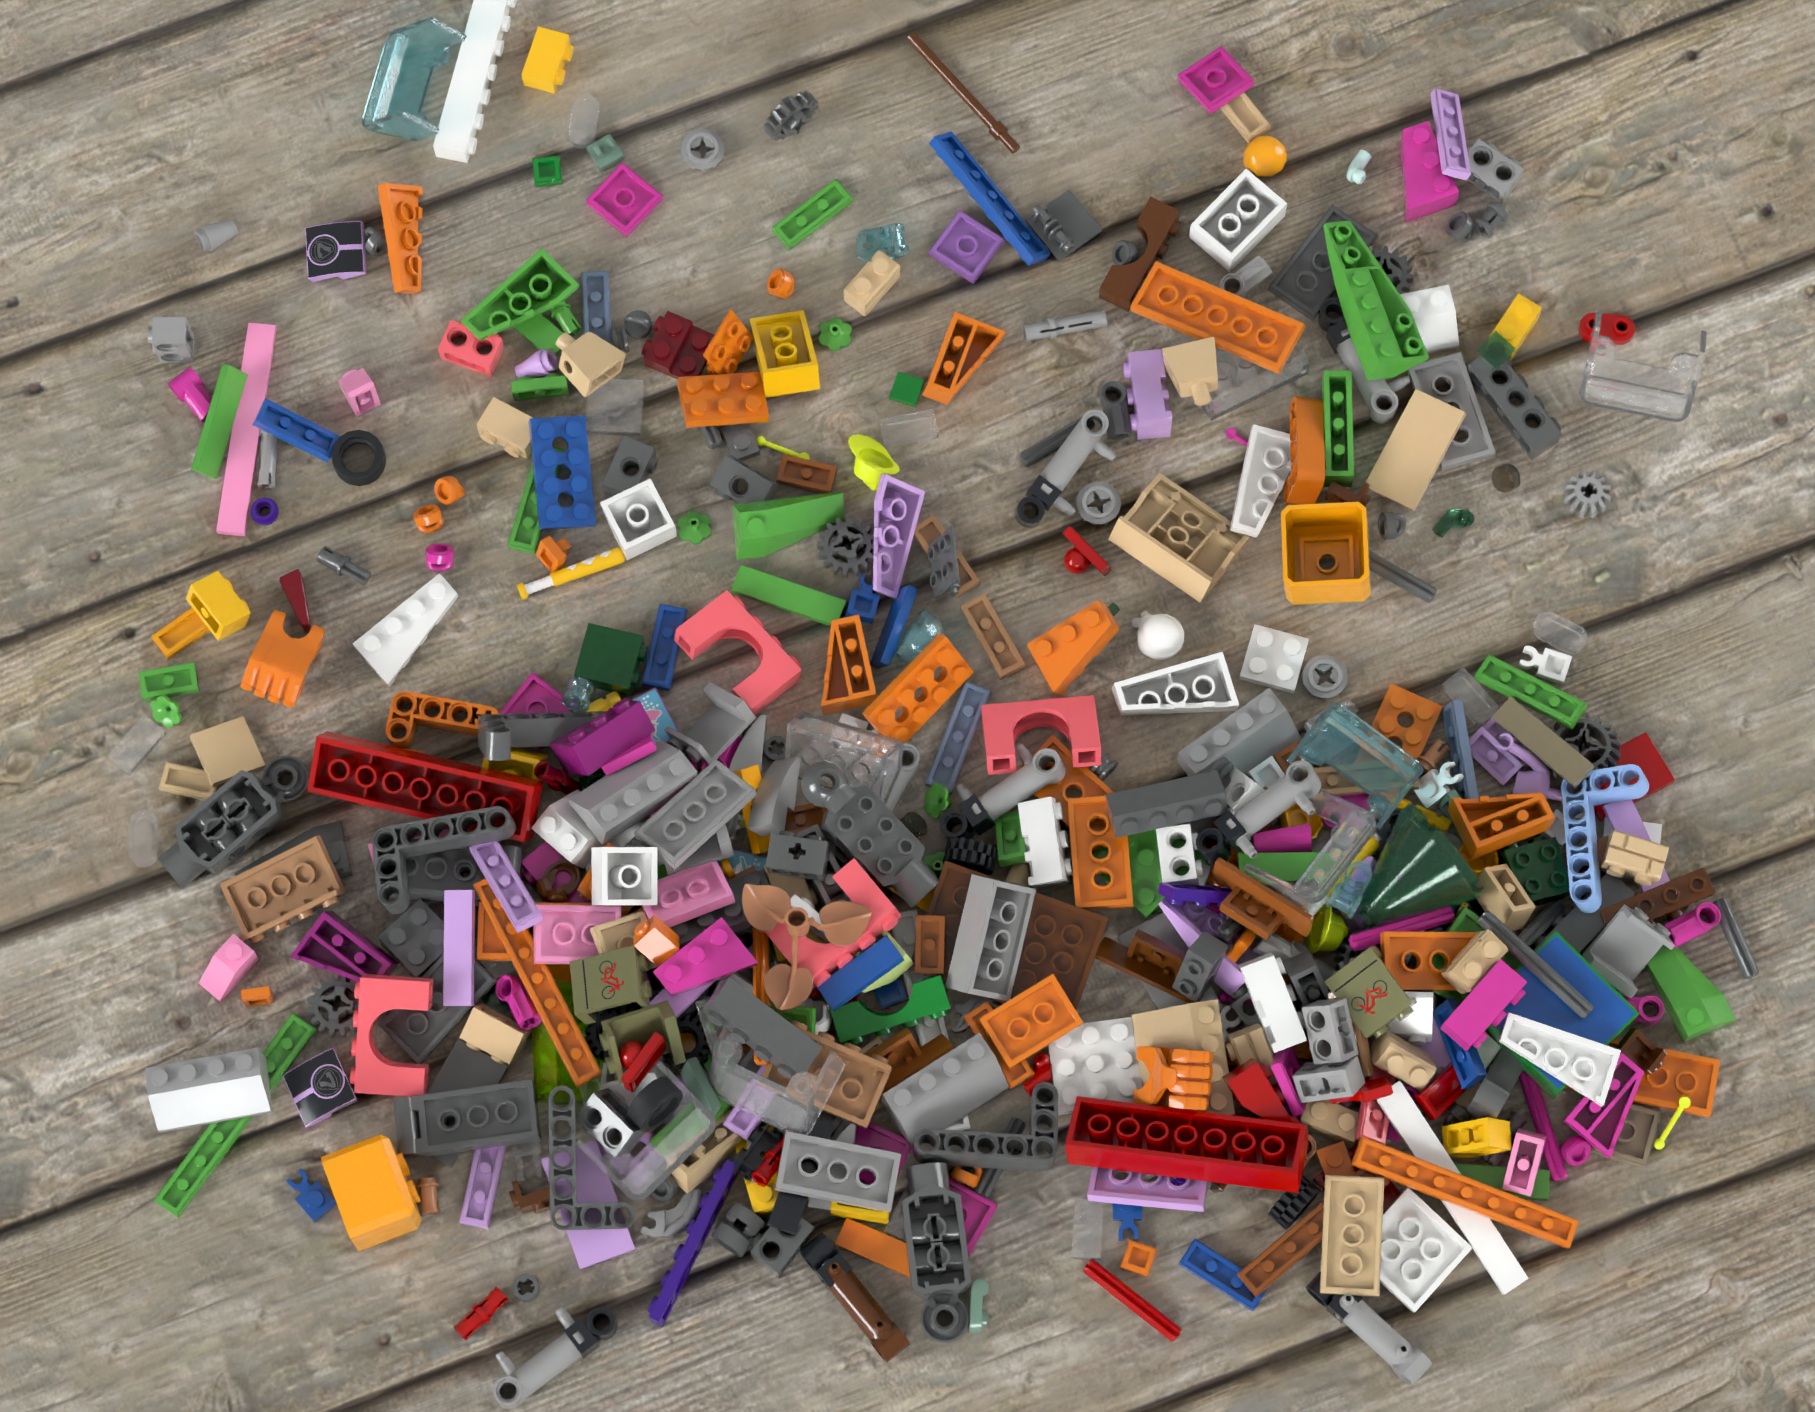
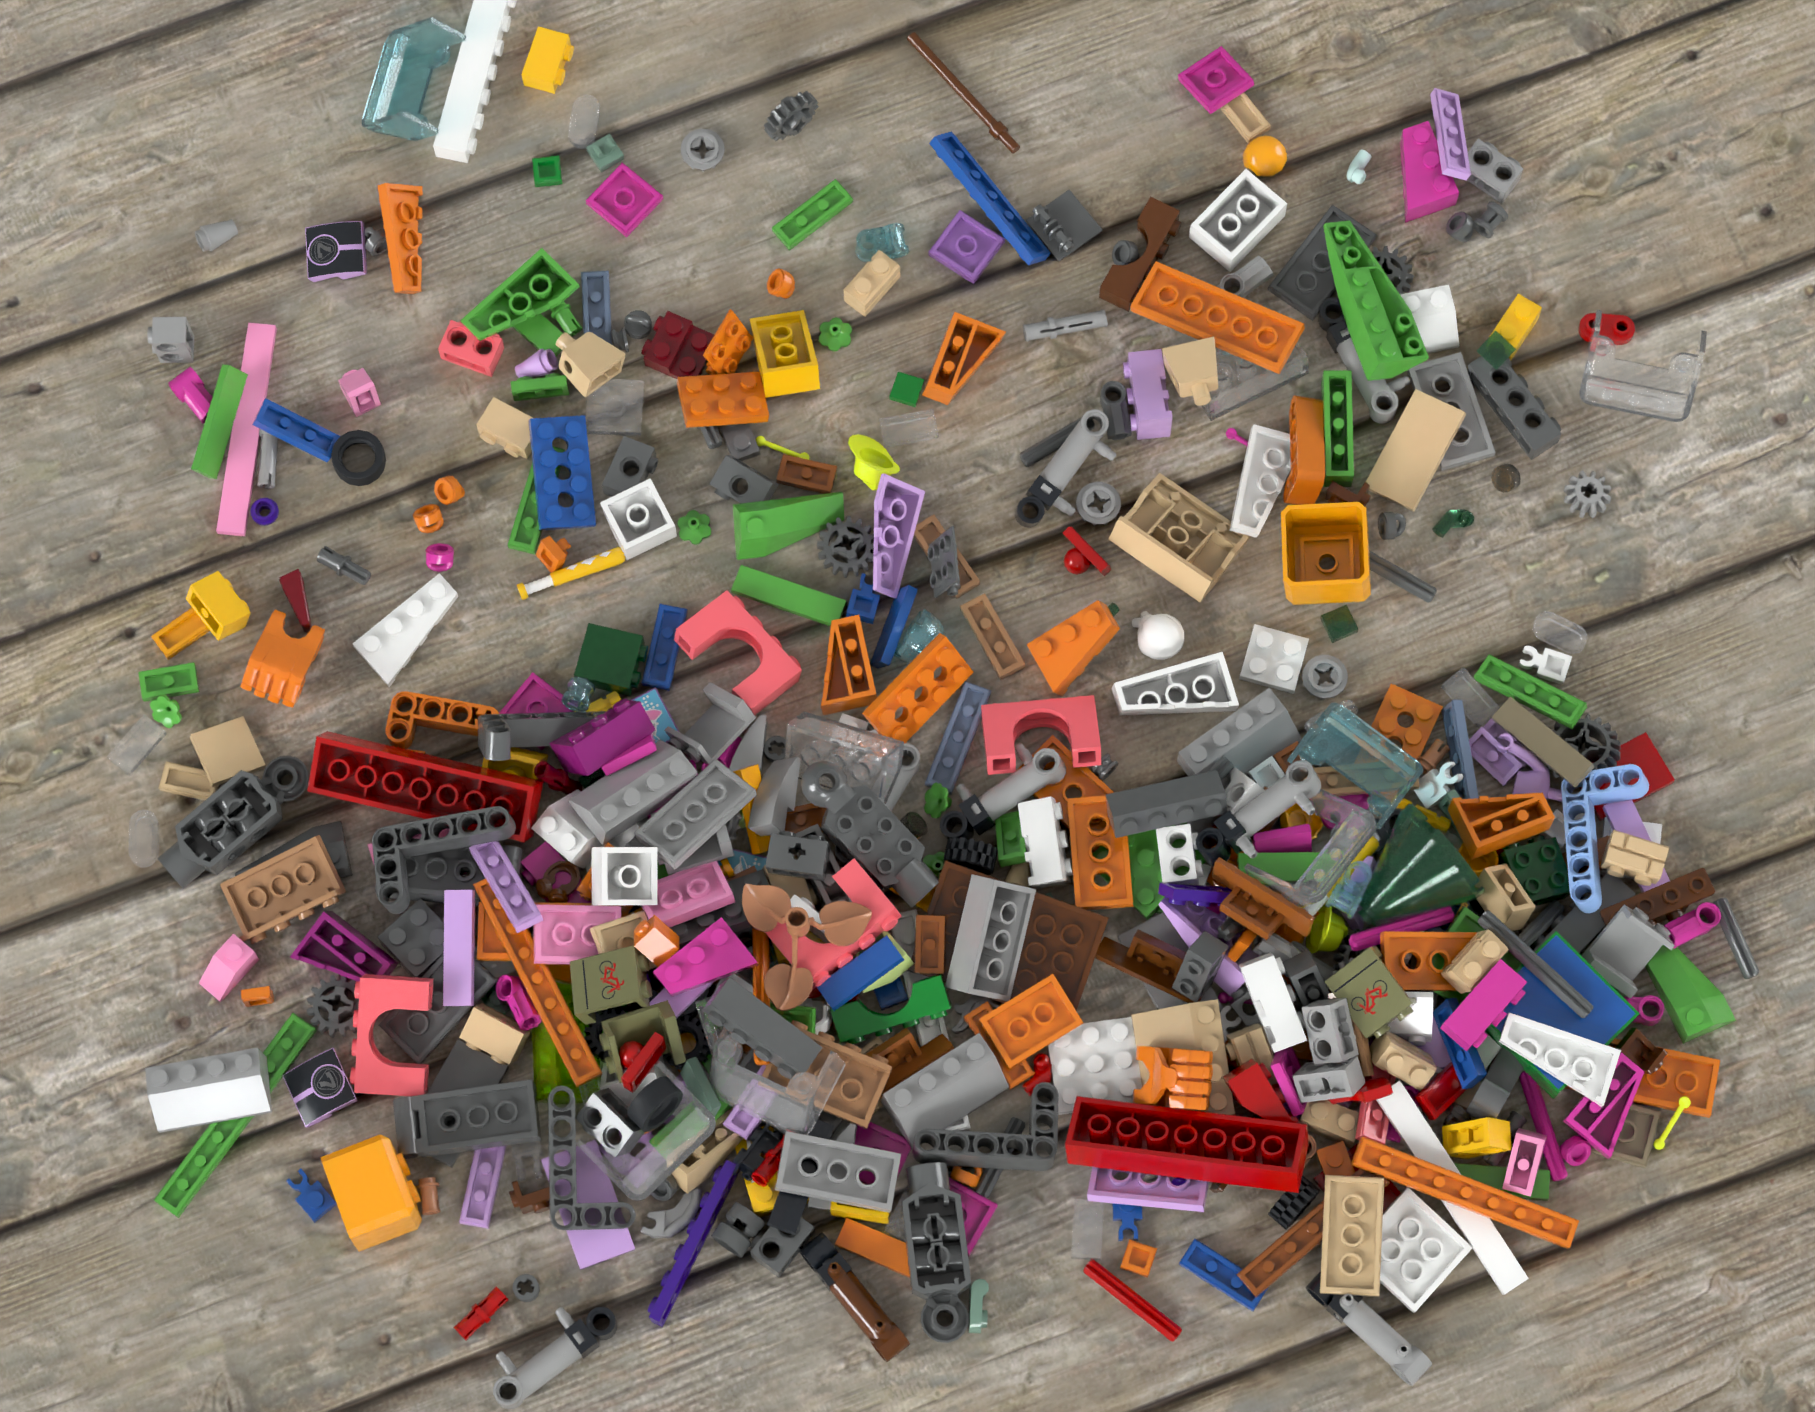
(1339, 623): none -> clear green plate

